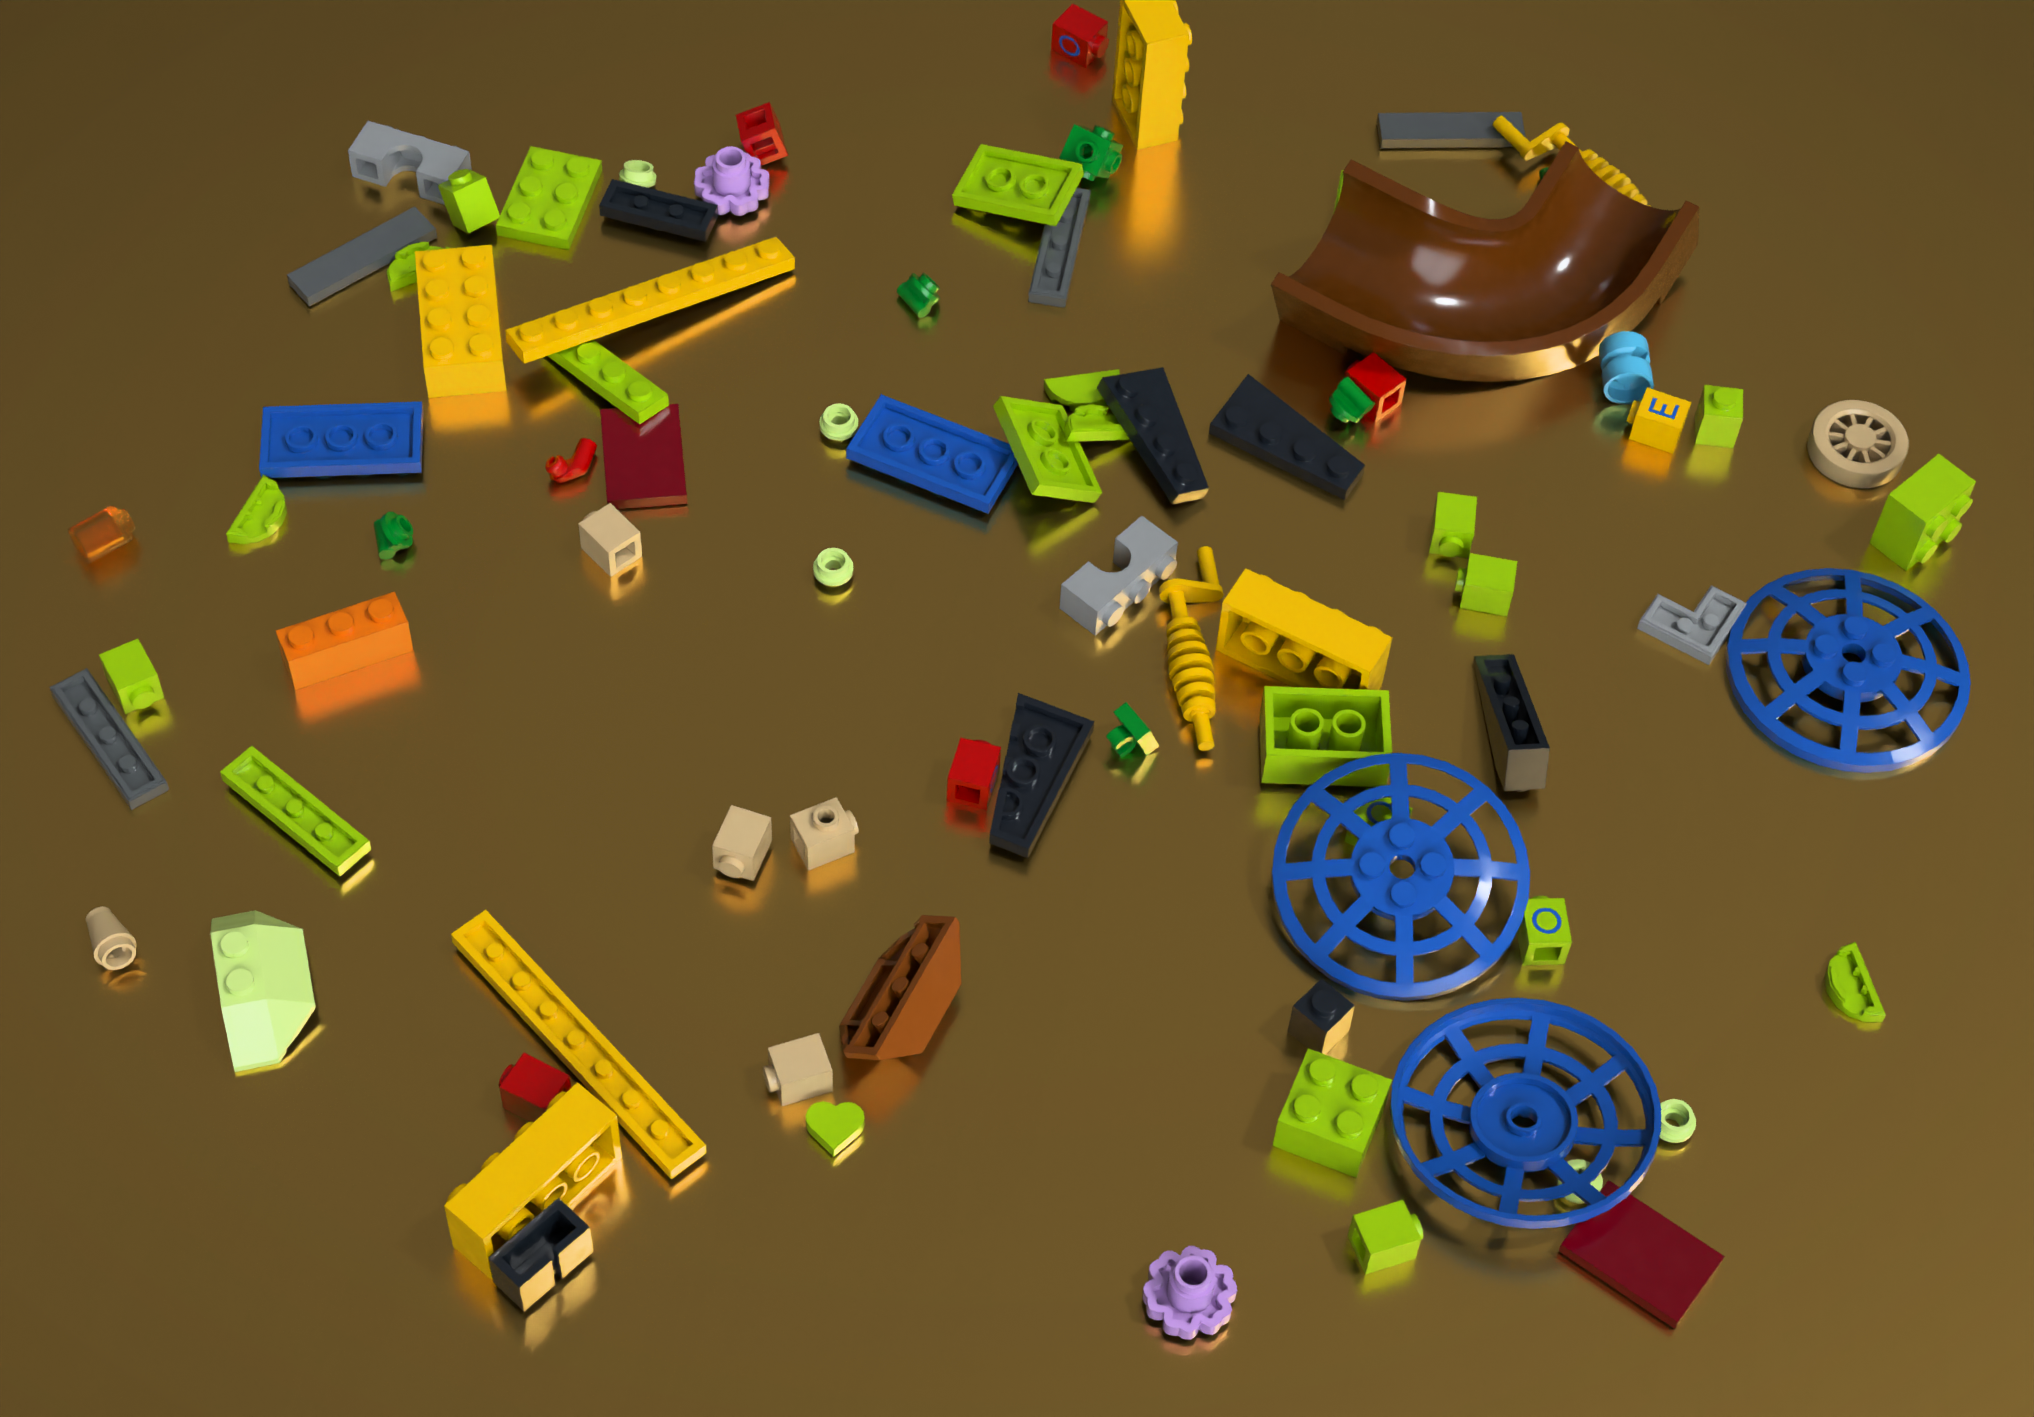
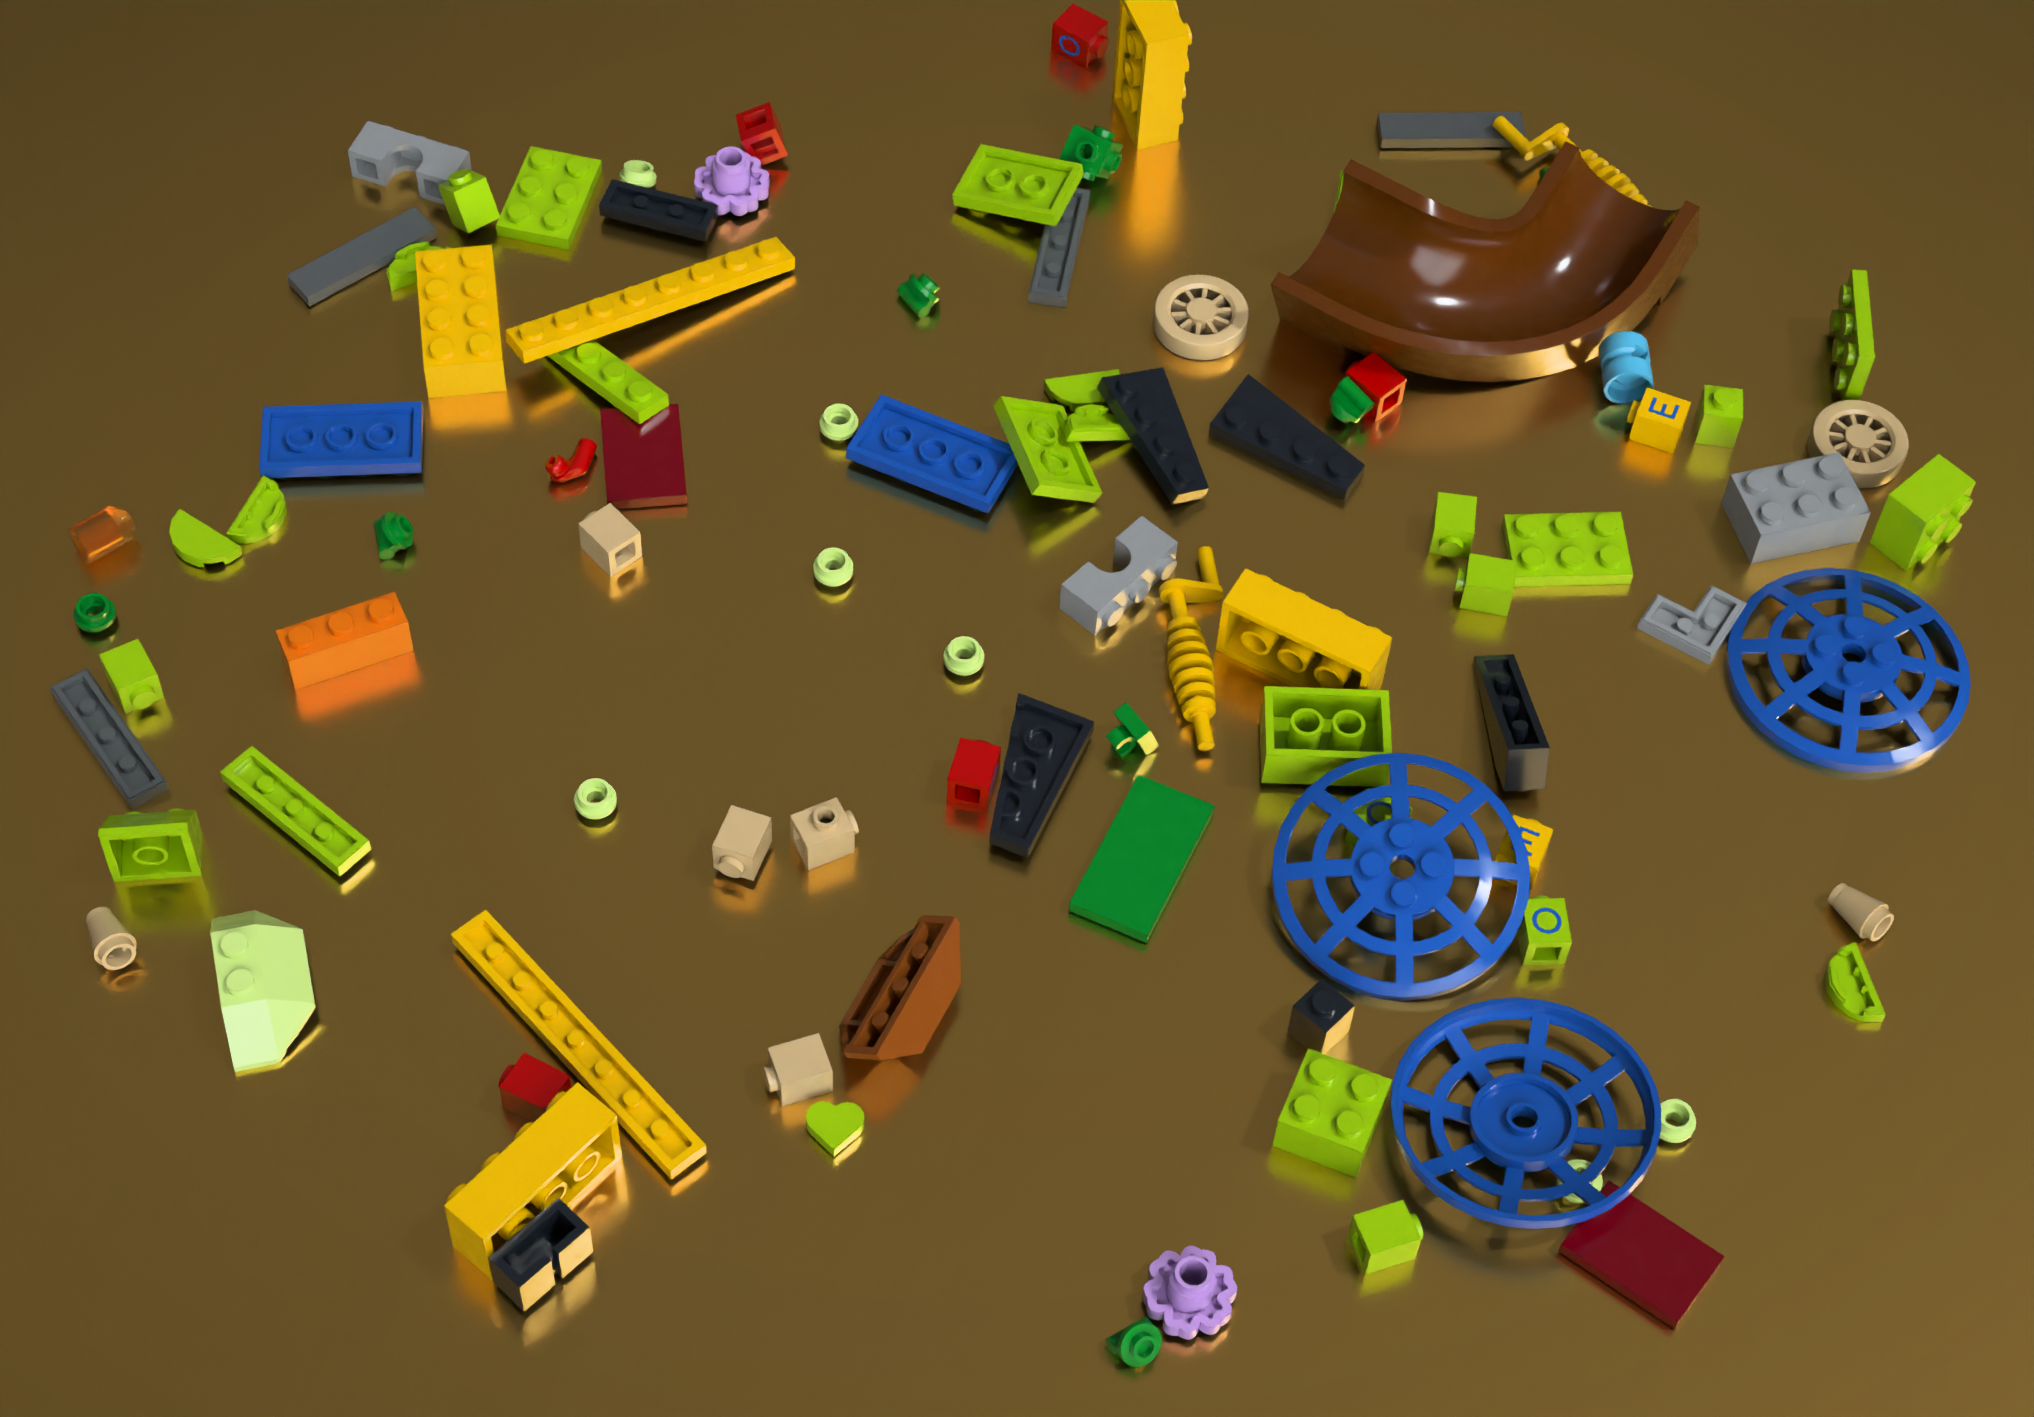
(94, 604): none -> green plate
(152, 845): none -> lime slope
(200, 543): none -> lime tile
(595, 789): none -> yellowish green plate
(963, 647): none -> yellowish green plate
(1136, 1343): none -> green plate
(1141, 858): none -> green tile
(1197, 325): none -> tan wheel
(1536, 841): none -> yellow brick
(1568, 549): none -> lime plate
(1795, 507): none -> light grey brick
(1853, 336): none -> lime plate
(1862, 912): none -> tan cone

